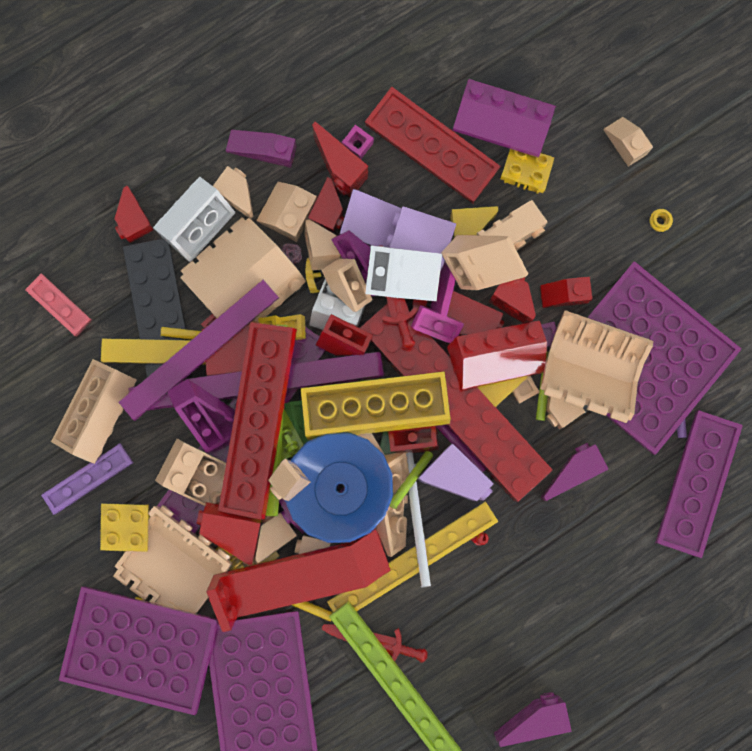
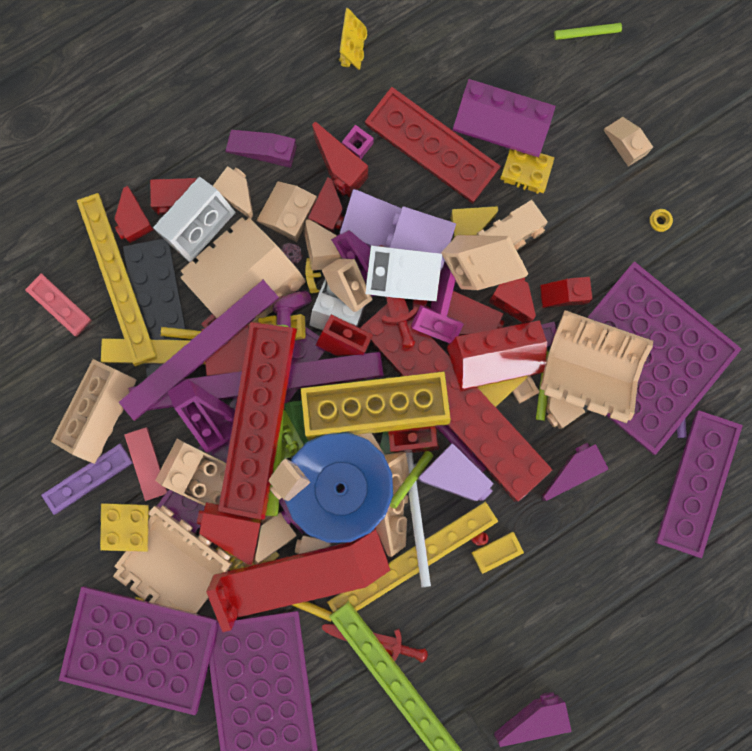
(116, 279): none -> yellow tile
(145, 463): none -> coral tile
(166, 192): none -> red slope
(286, 305): none -> magenta arm
(352, 41): none -> yellow hinge
(497, 552): none -> yellow tile
(587, 31): none -> lime bar

